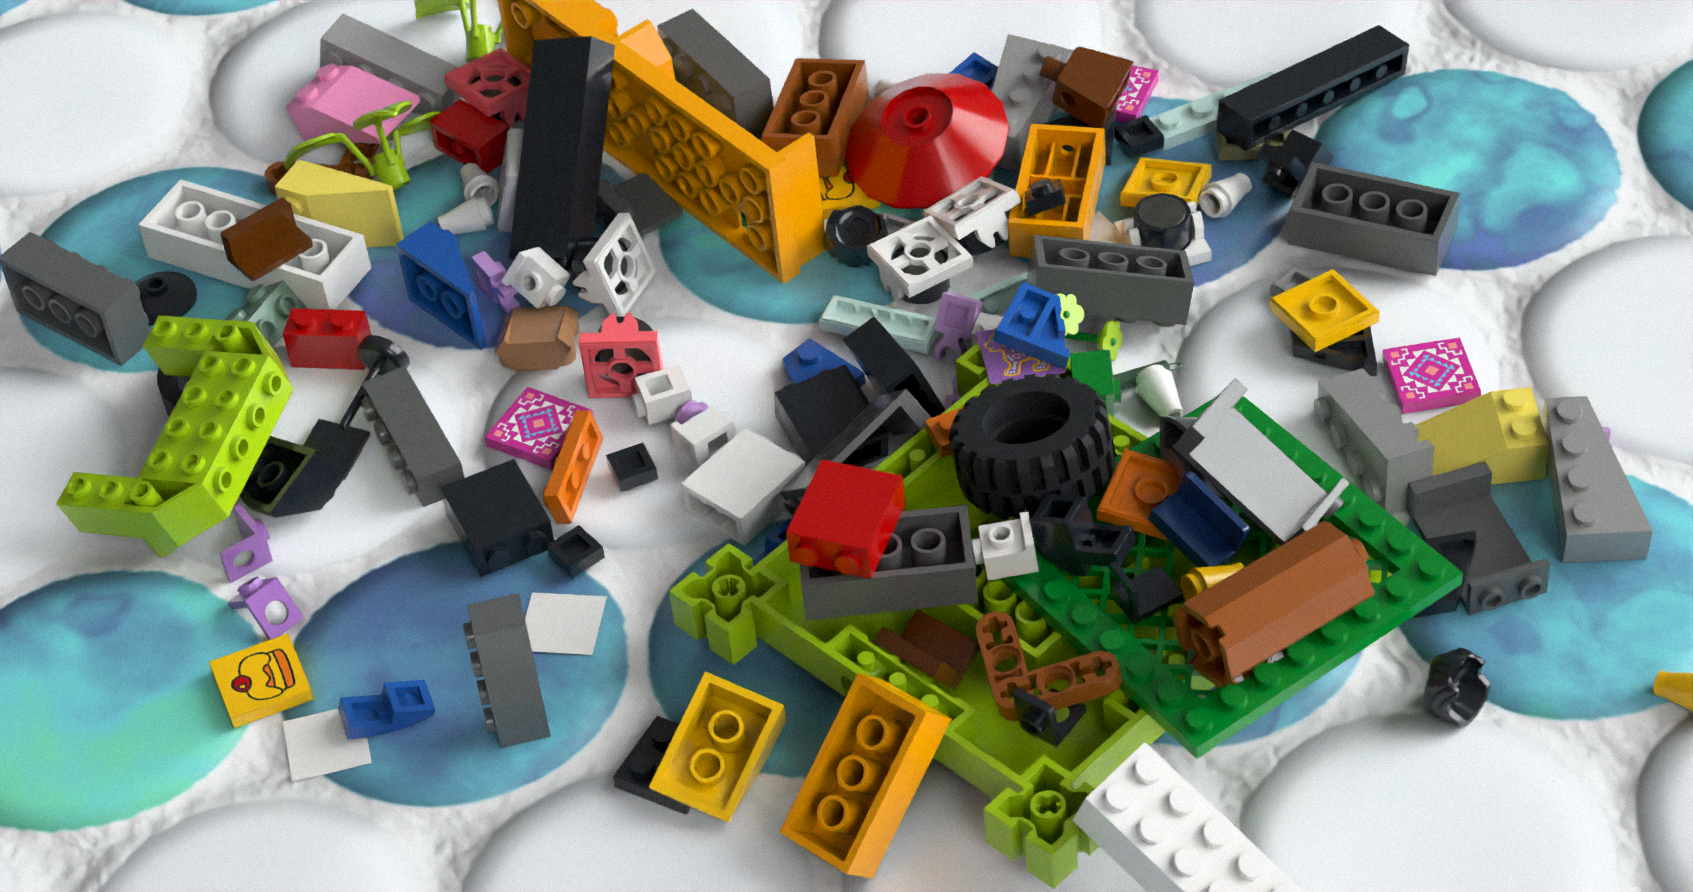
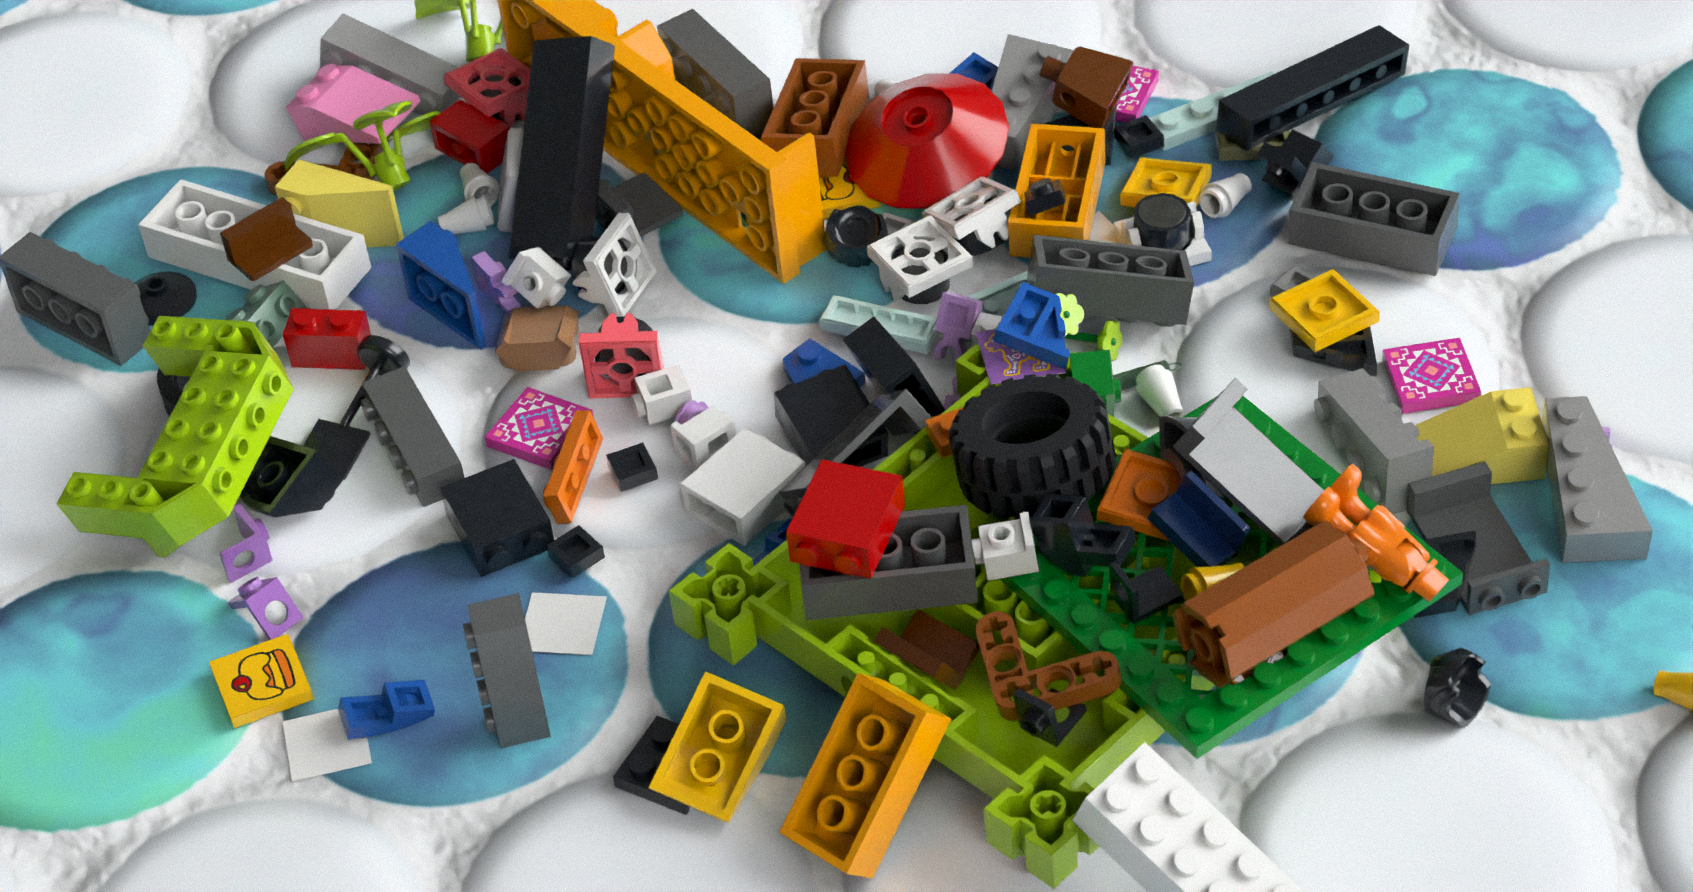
(1389, 547): none -> orange piece

